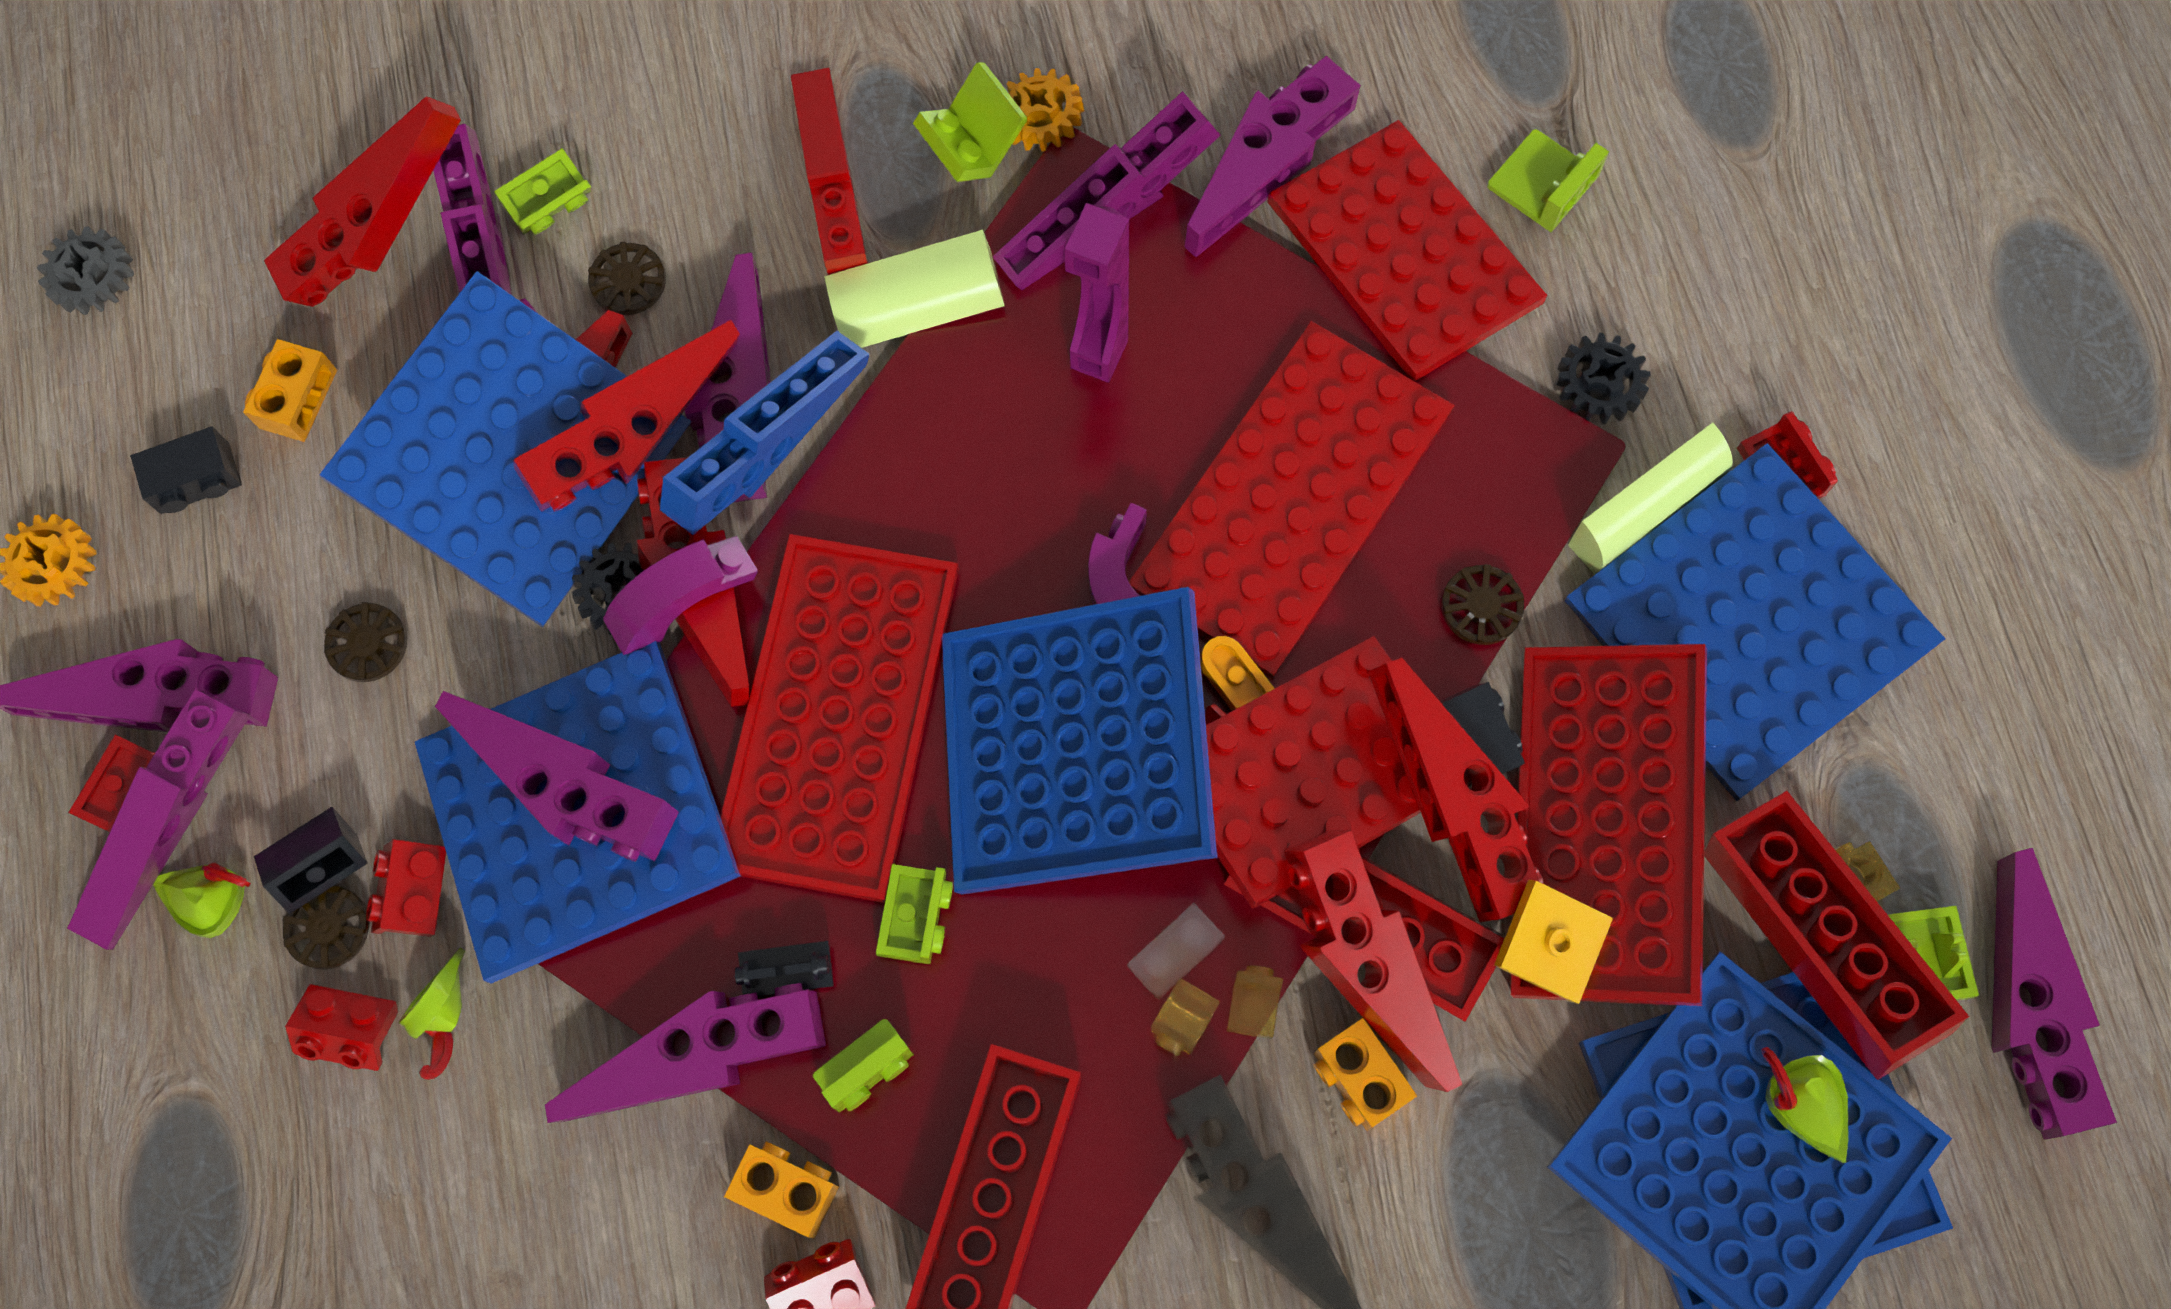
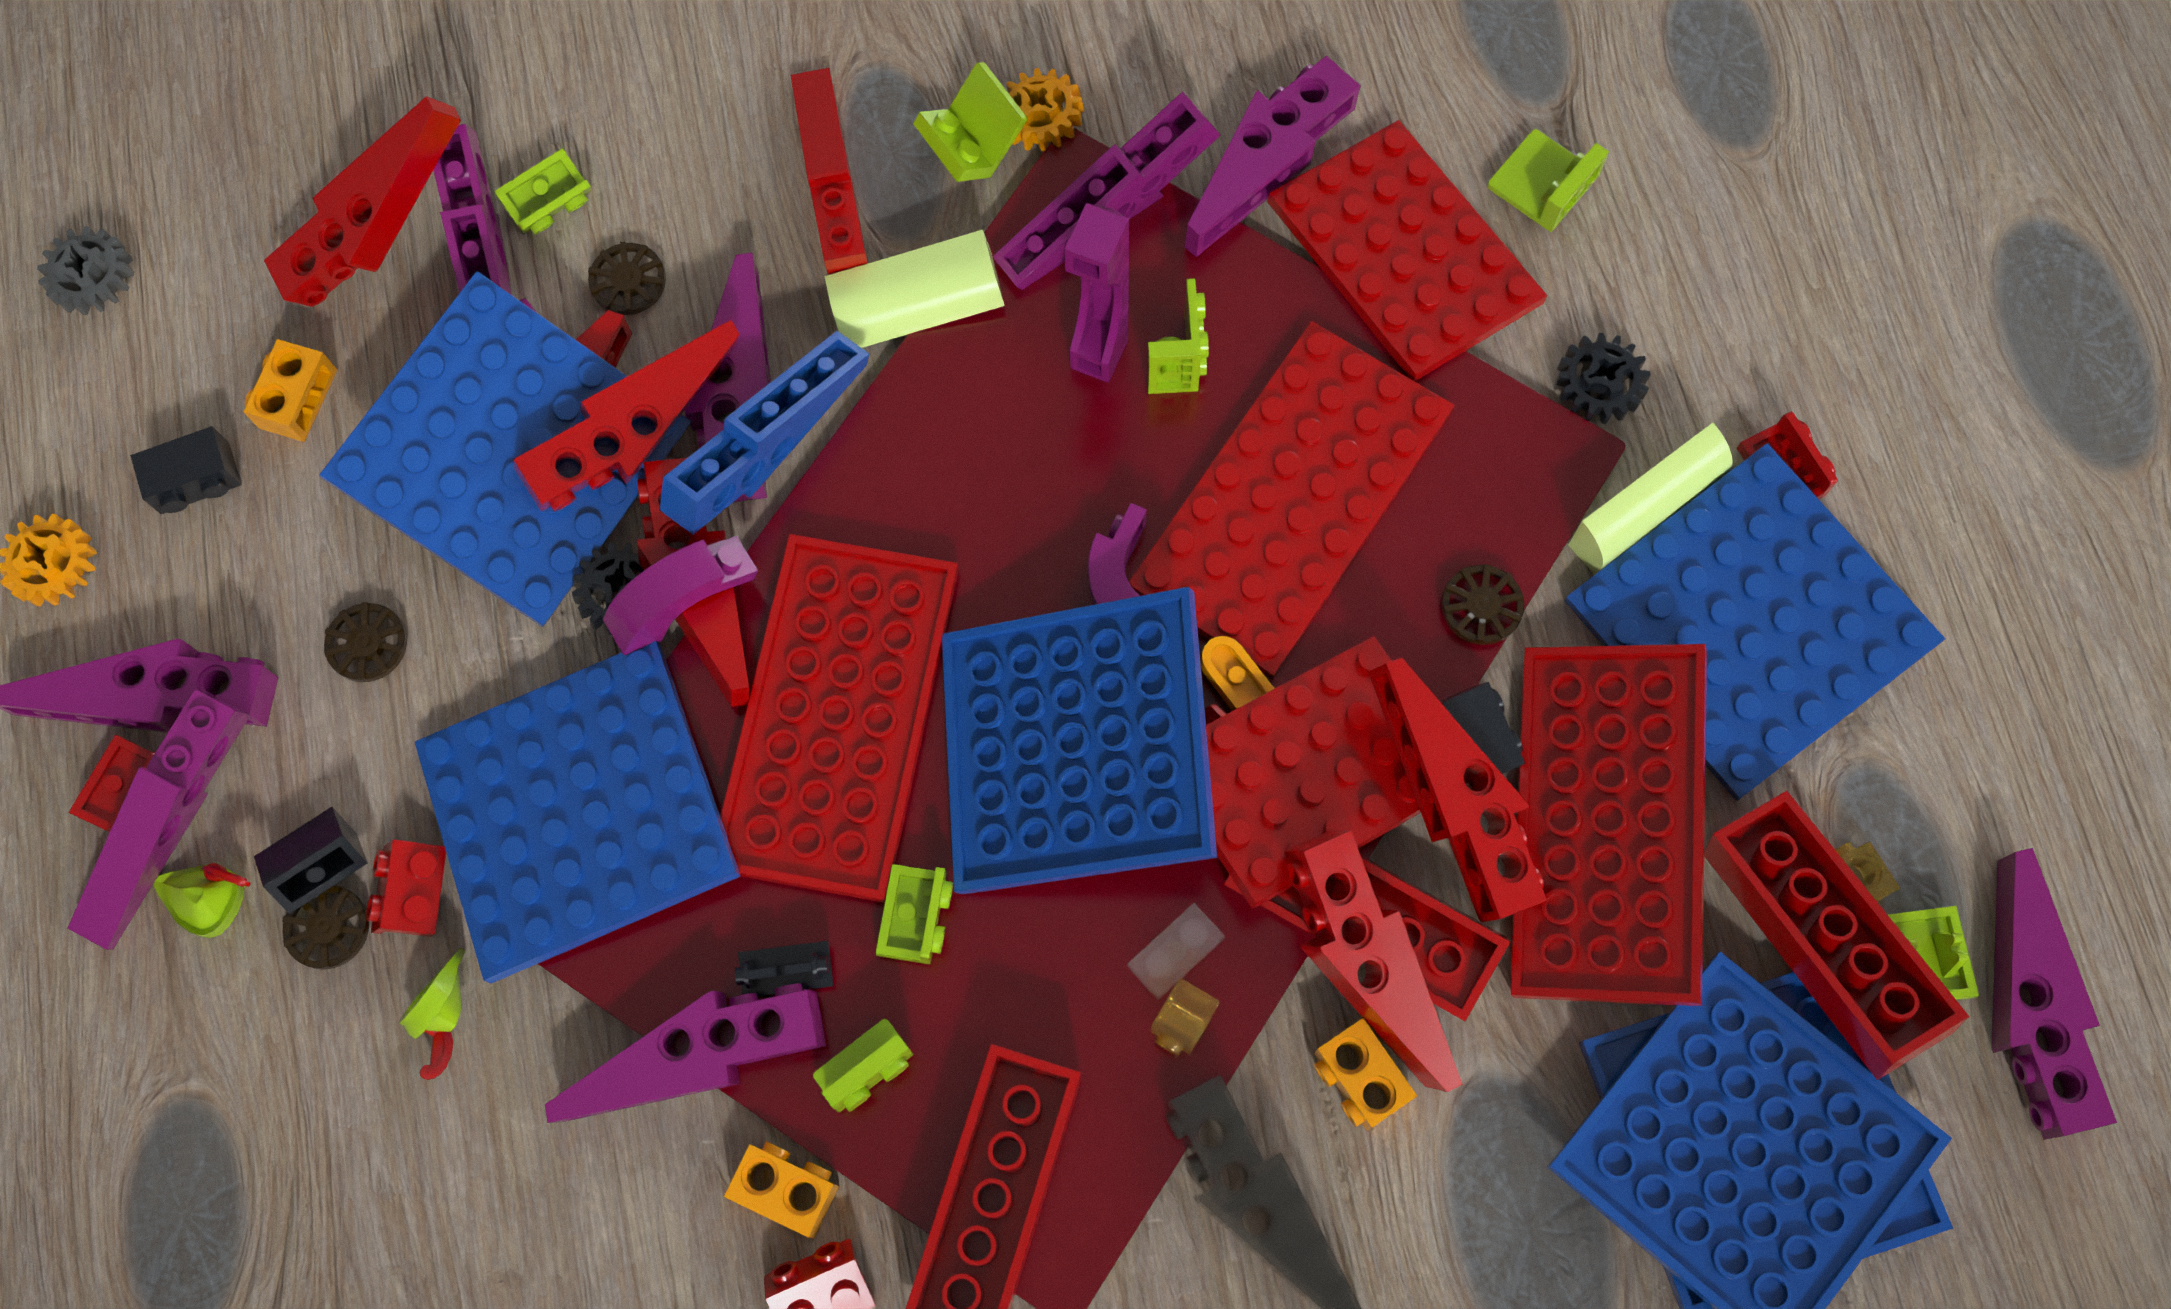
(340, 1027): red bracket -> none
(528, 756): magenta brick -> none
(1179, 363): none -> lime bracket
(1255, 1002): clear yellow bracket -> none
(1553, 941): yellow plate -> none
(1810, 1101): lime piece -> none

